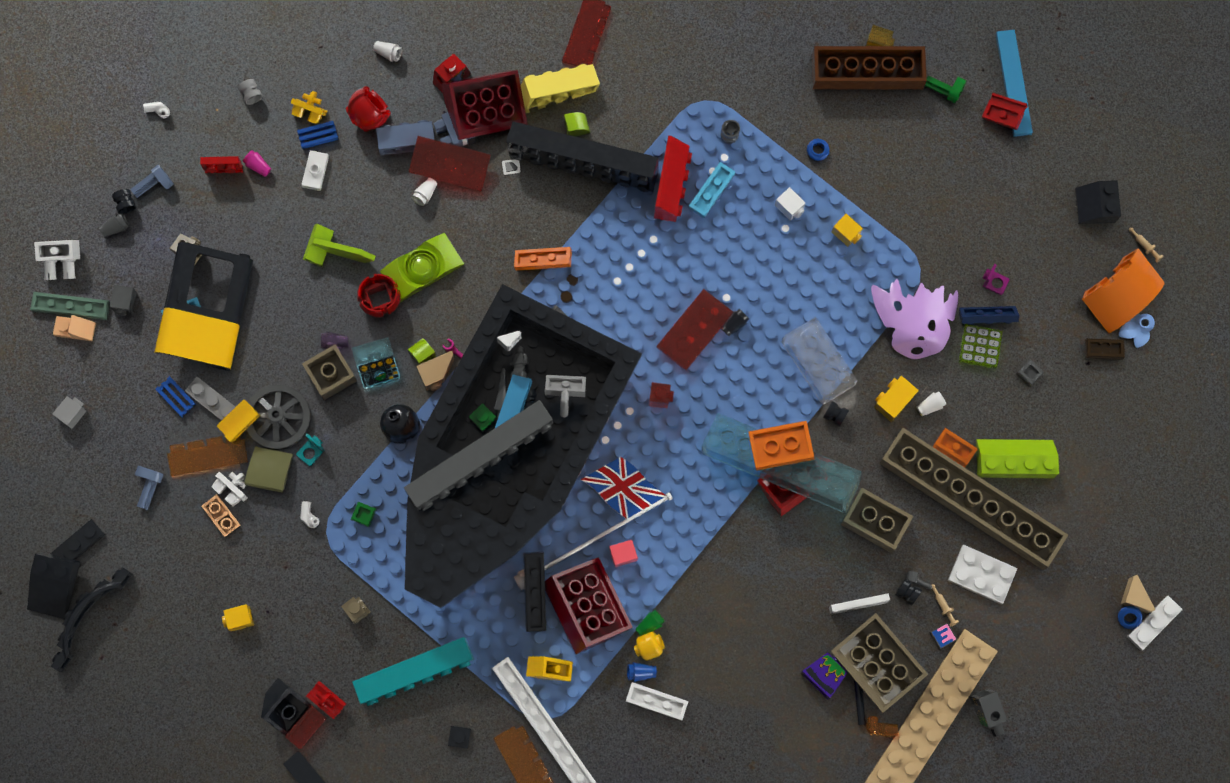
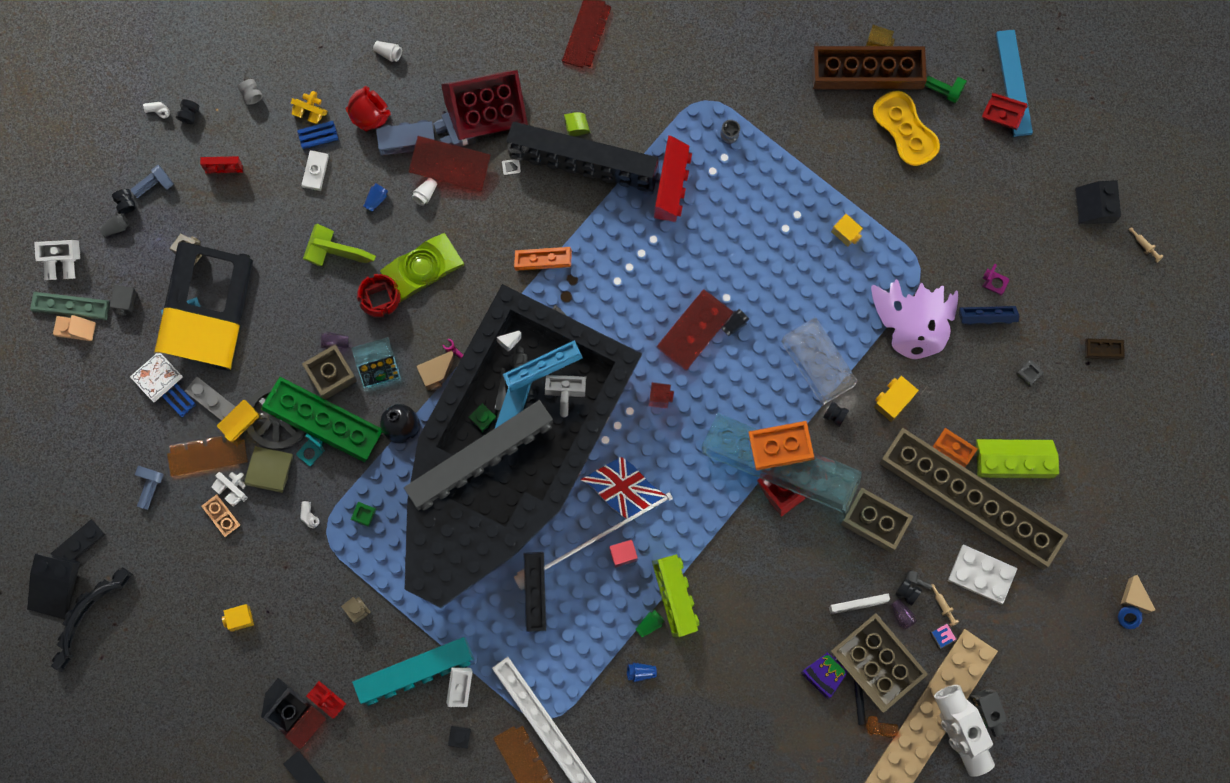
(70, 411): light grey brick -> none
(156, 376): none -> white tile
(187, 111): none -> black wheel
(256, 163): dark pink cone -> none
(322, 419): none -> green plate
(375, 197): none -> blue cone
(422, 351): lime brick -> none
(449, 71): red torso -> none
(459, 687): none -> white plate
(542, 366): none -> dark azure tile
(549, 668): yellow slope -> none
(558, 86): light yellow wedge -> none
(587, 605): dark red slope -> none
(649, 646): yellow head -> none
(656, 701): white plate -> none
(675, 596): none -> lime slope
(712, 190): medium azure plate -> none
(790, 204): white brick -> none
(818, 142): blue piece -> none
(903, 614): none -> clear purple cone
(913, 139): none -> yellow plate
(931, 404): white cone -> none
(965, 730): none -> white brick
(980, 346): tile -> none
(1124, 293): orange panel -> none
(1136, 330): light blue plate -> none
(1154, 623): white plate -> none

